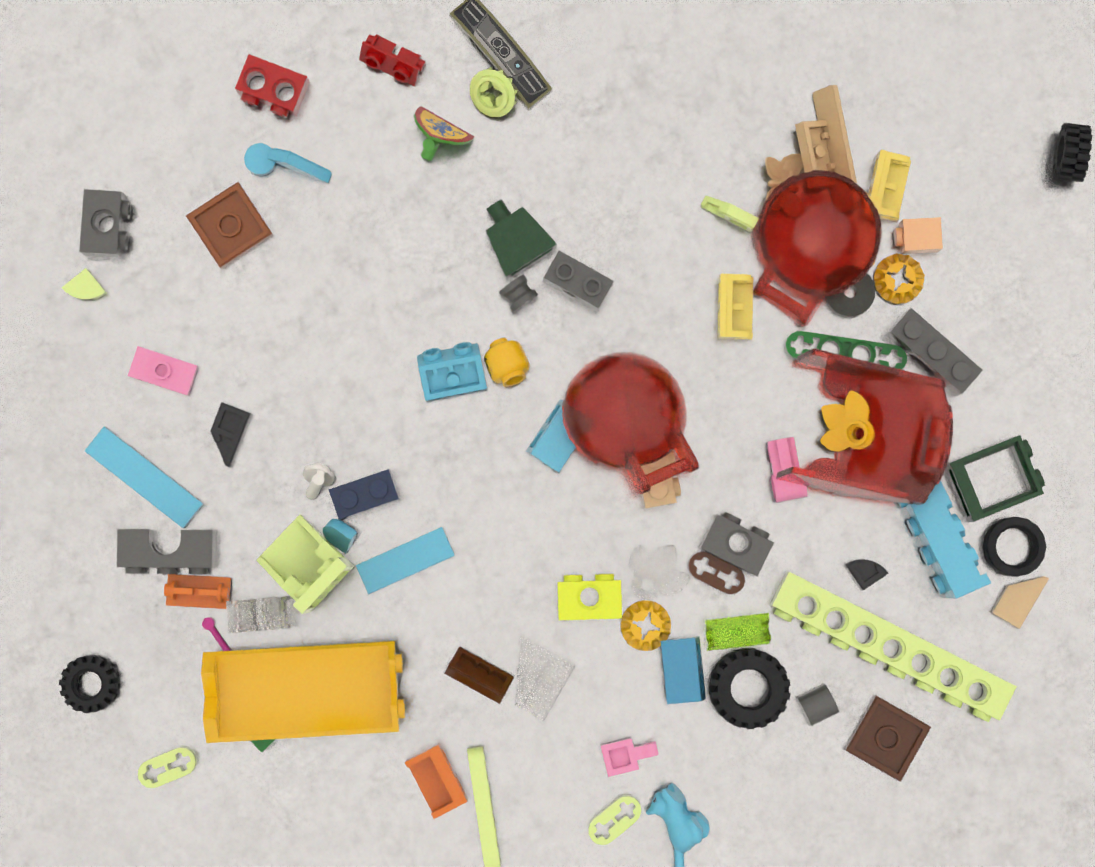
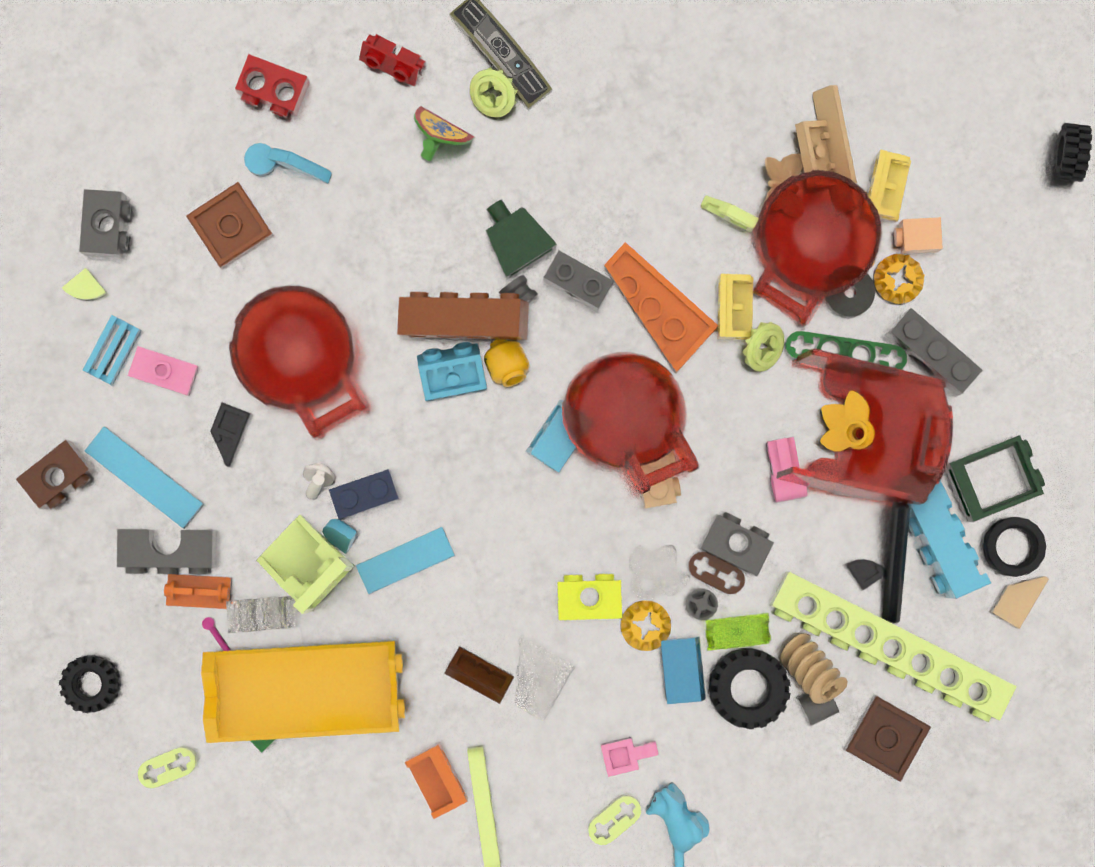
(37, 478): none -> reddish brown brick
(123, 326): none -> medium azure tile
(296, 352): none -> clear red windscreen
(463, 317): none -> dark orange brick
(664, 310): none -> orange wing
(705, 606): none -> dark grey wheel
(765, 358): none -> yellowish green gear
(812, 669): none -> tan piece
(896, 562): none -> black axle

